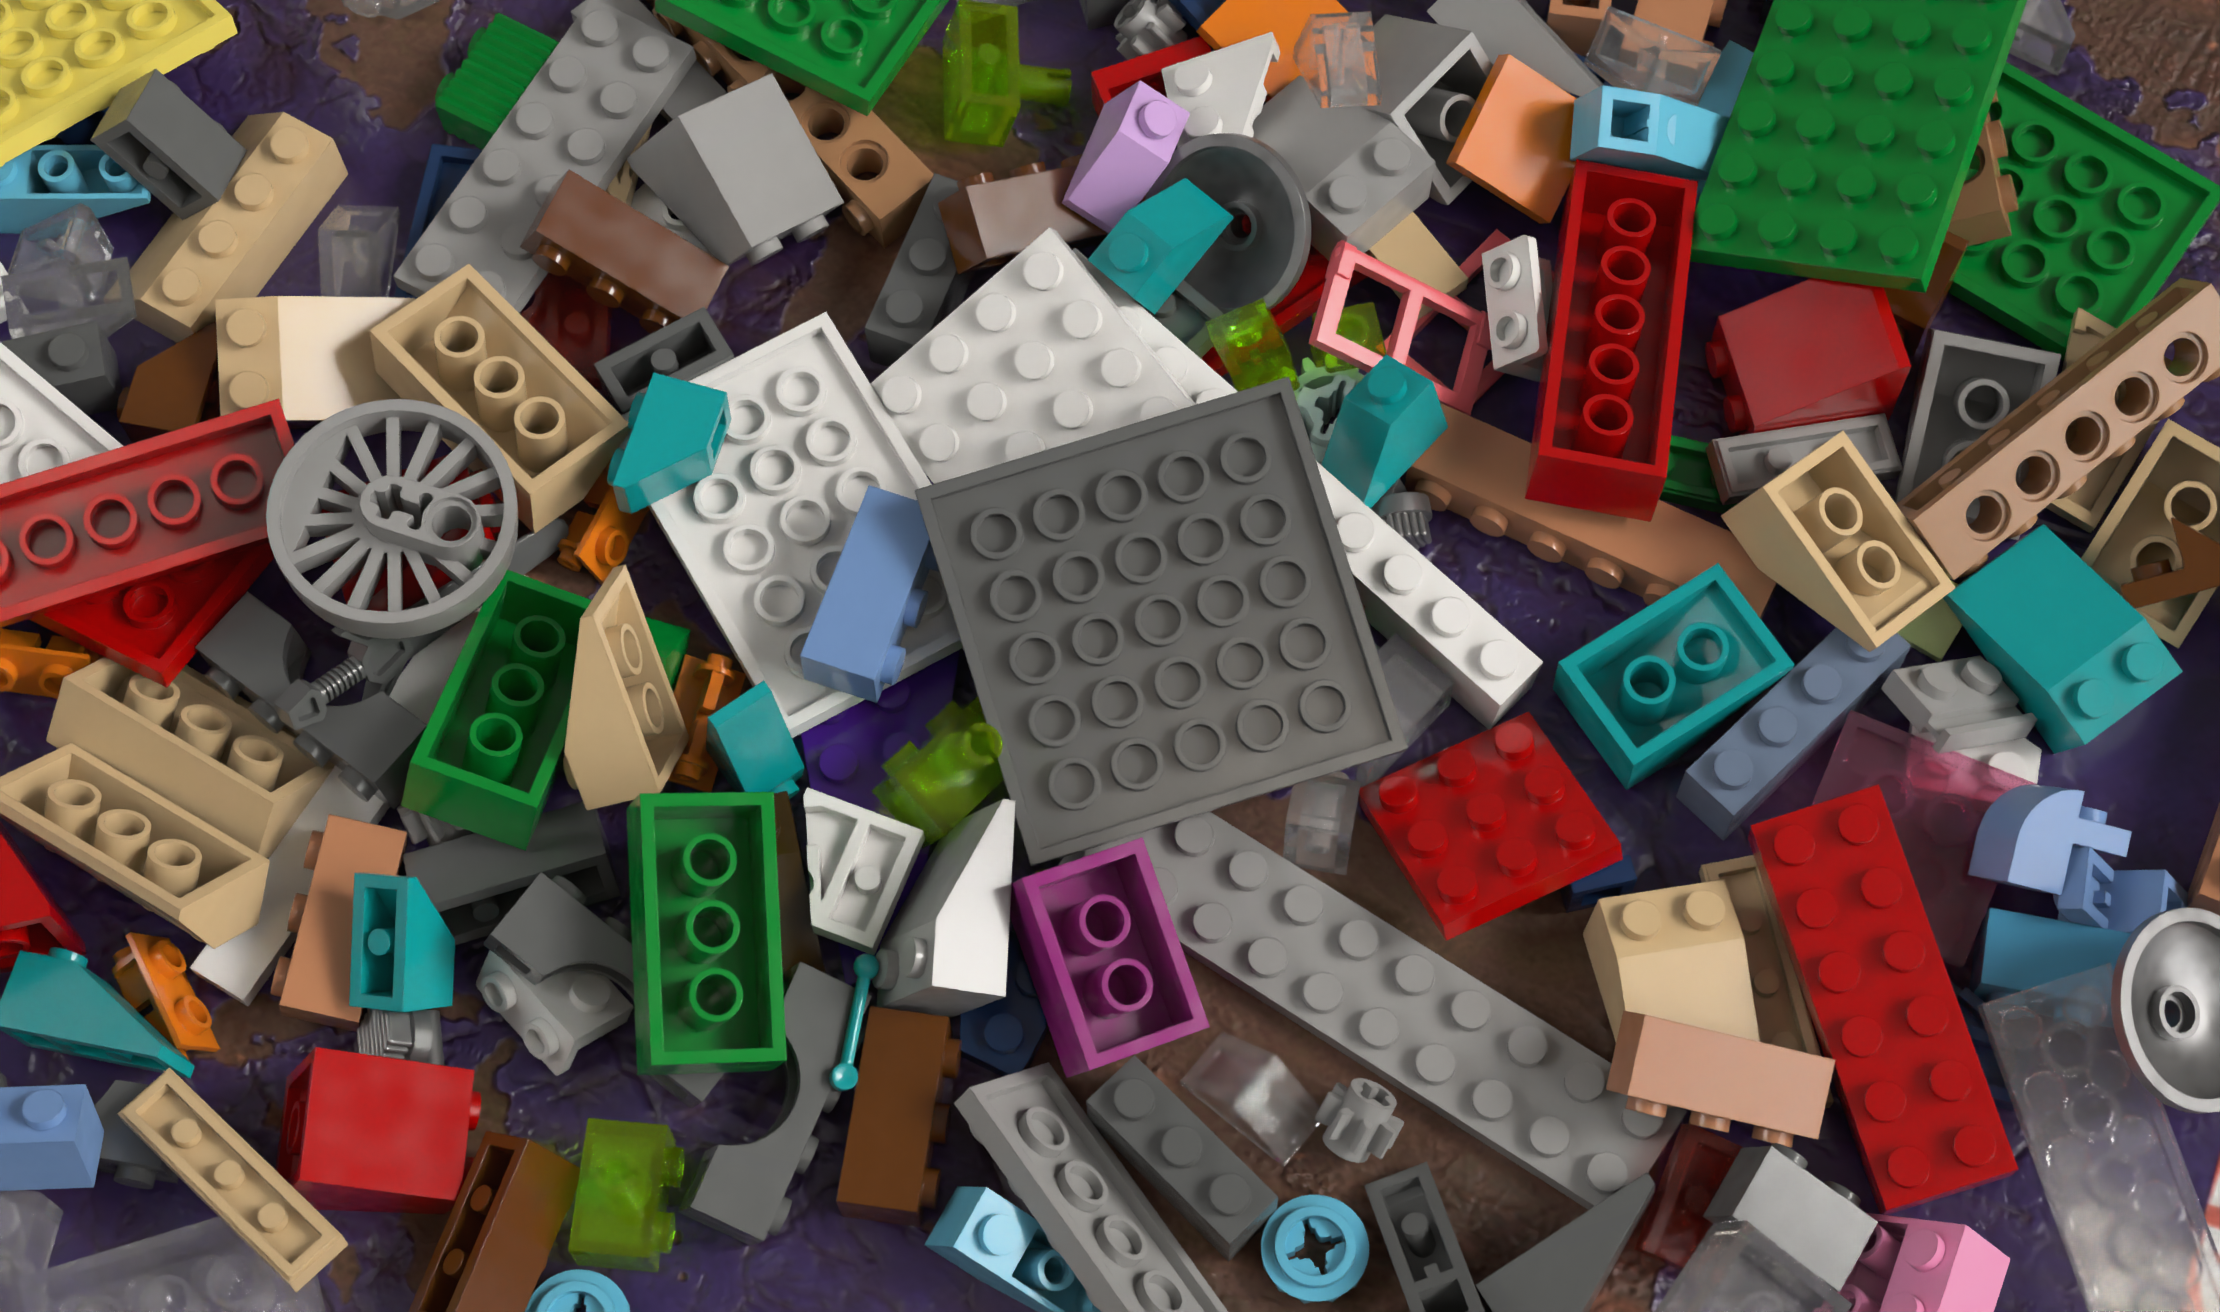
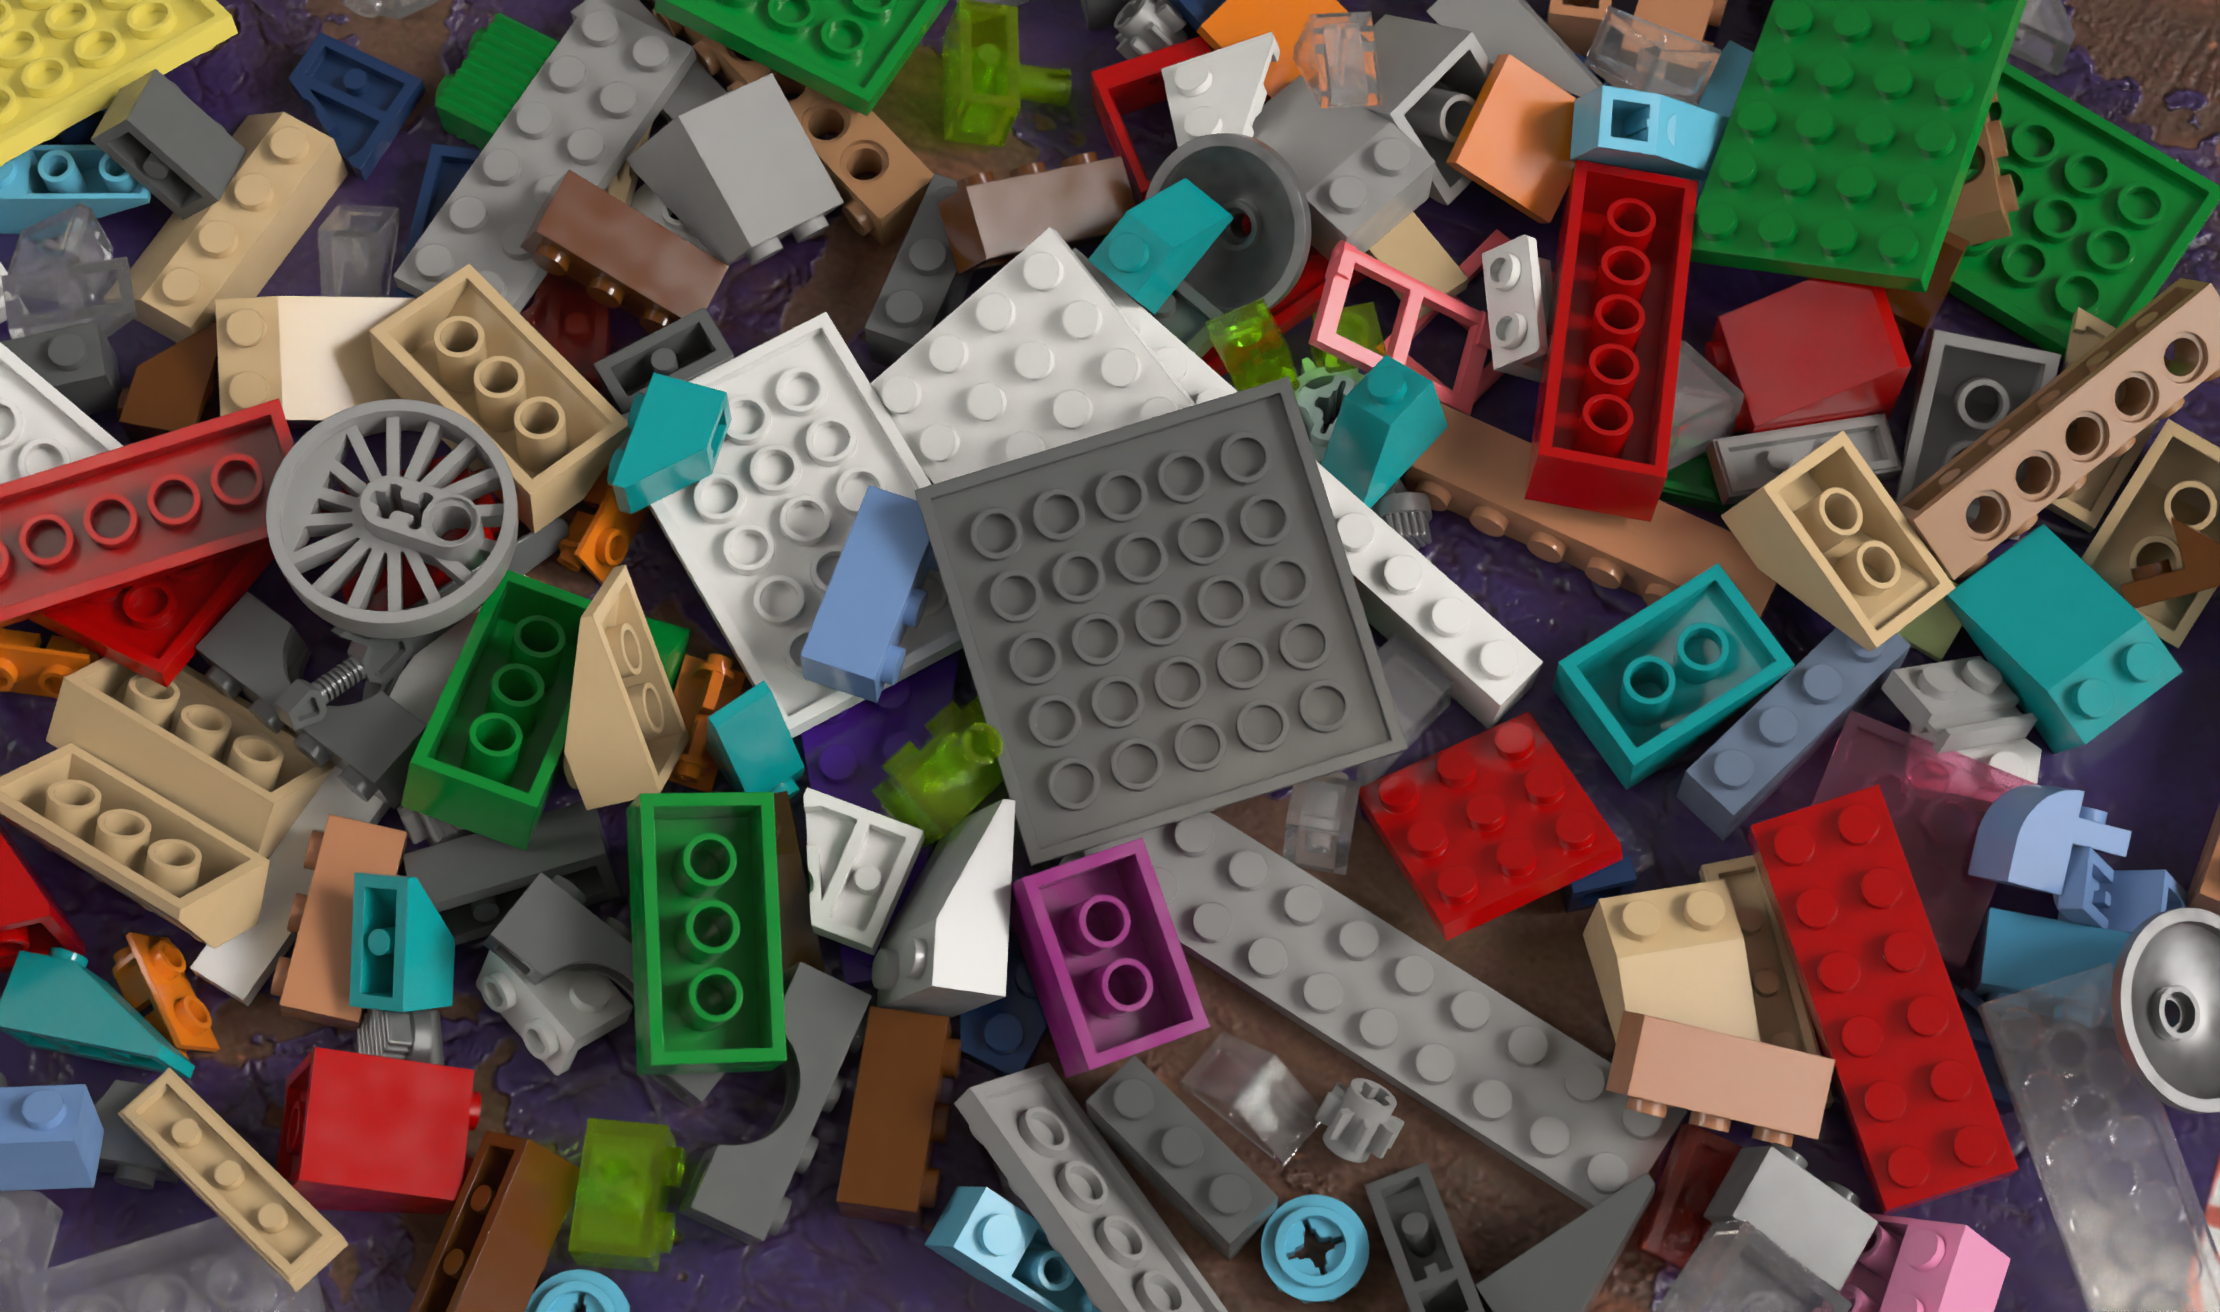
(355, 99): none -> dark blue wing
(845, 1075): teal hinge -> none
(1125, 154): lavender slope -> none
(1703, 407): none -> clear slope

